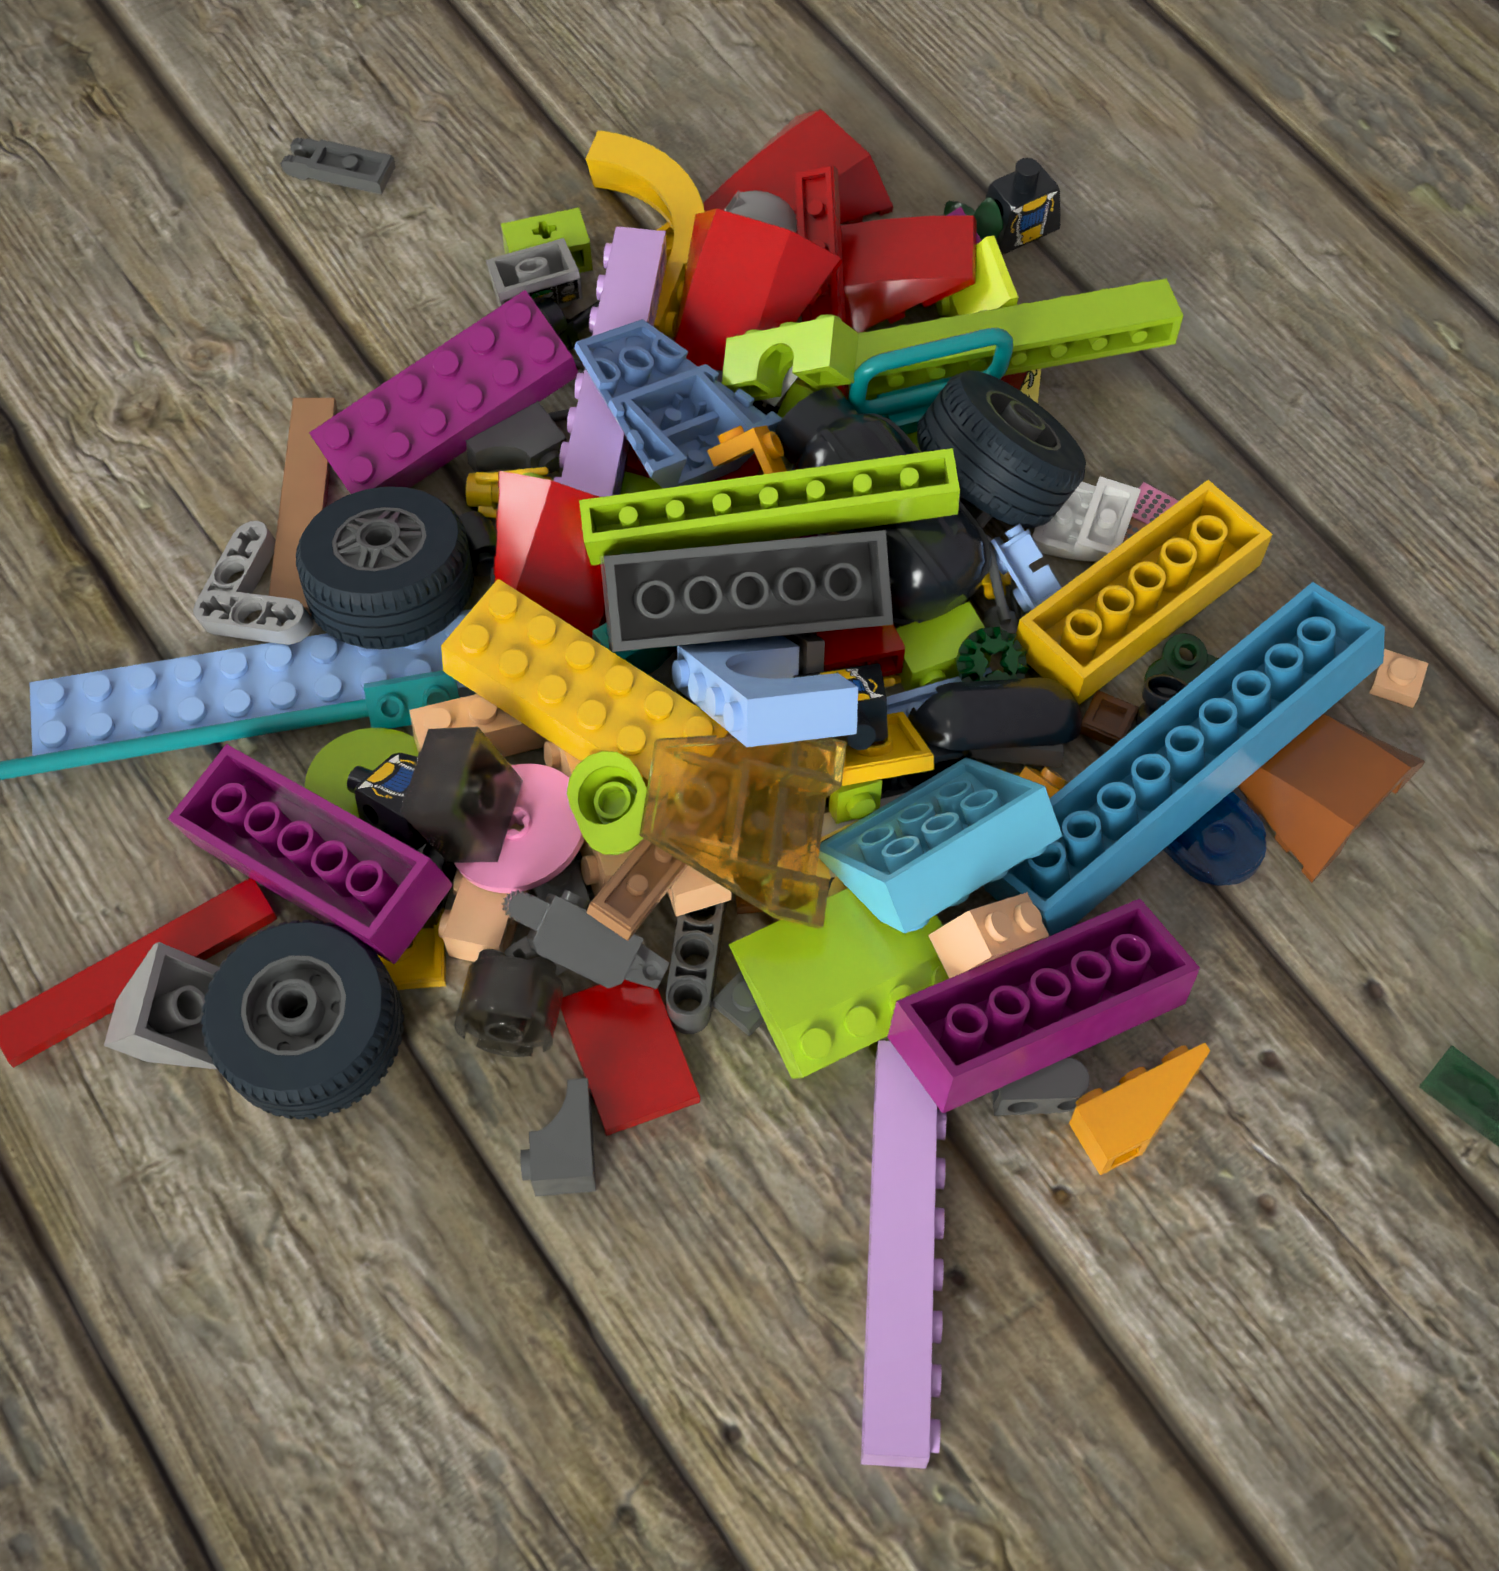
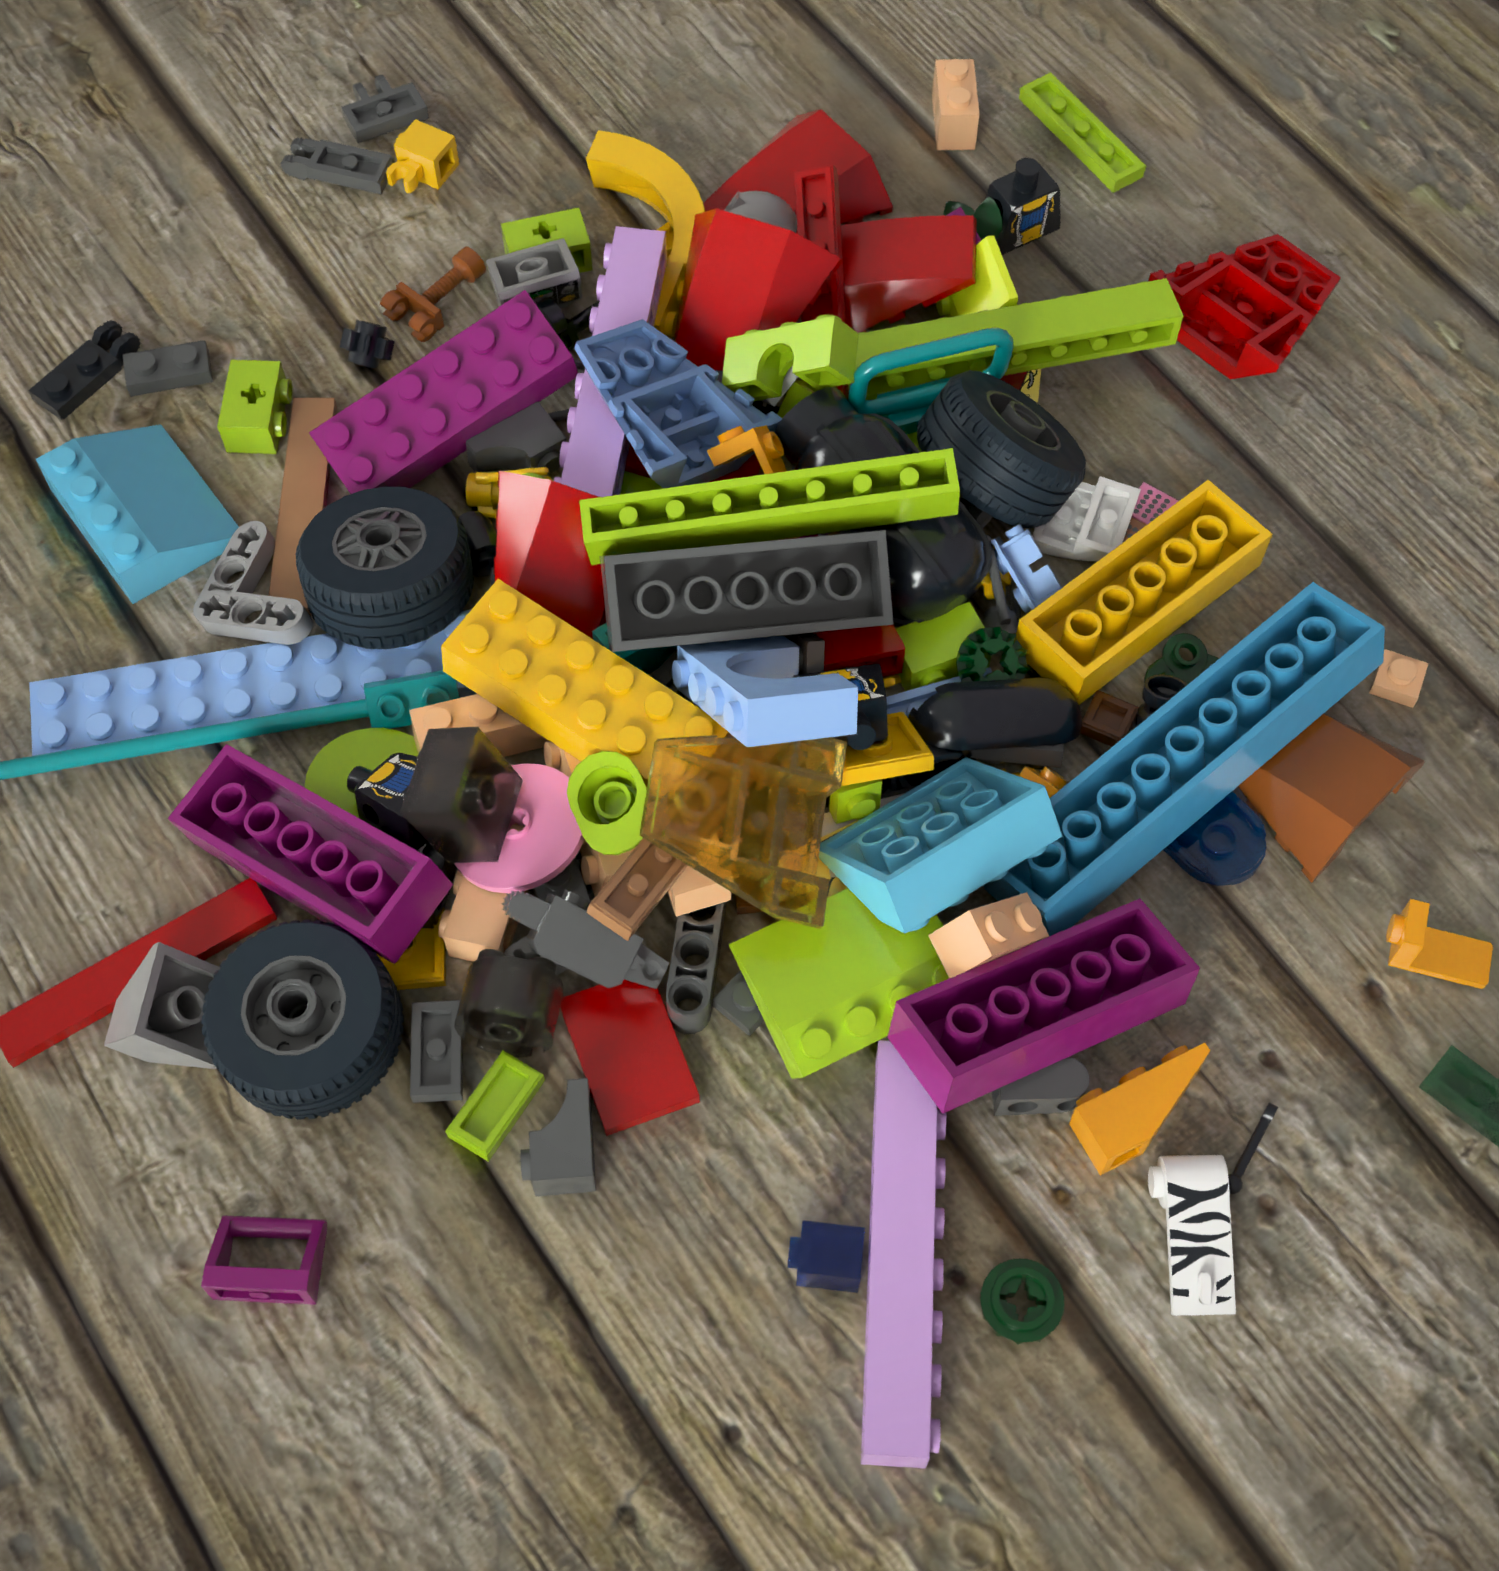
(84, 370): none -> black hinge
(138, 506): none -> medium azure slope
(167, 368): none -> dark grey plate
(254, 407): none -> lime brick
(265, 1284): none -> magenta tile
(367, 344): none -> black gear
(385, 111): none -> dark grey hinge
(423, 156): none -> yellow brick
(427, 316): none -> dark orange bar
(435, 1053): none -> dark grey plate
(495, 1105): none -> lime tile
(827, 1256): none -> clear blue brick
(955, 104): none -> light nougat brick
(1040, 1286): none -> dark green gear
(1082, 132): none -> lime plate
(1198, 1232): none -> white door
(1235, 1181): none -> black hinge
(1249, 305): none -> red wedge
(1436, 951): none -> light orange bracket

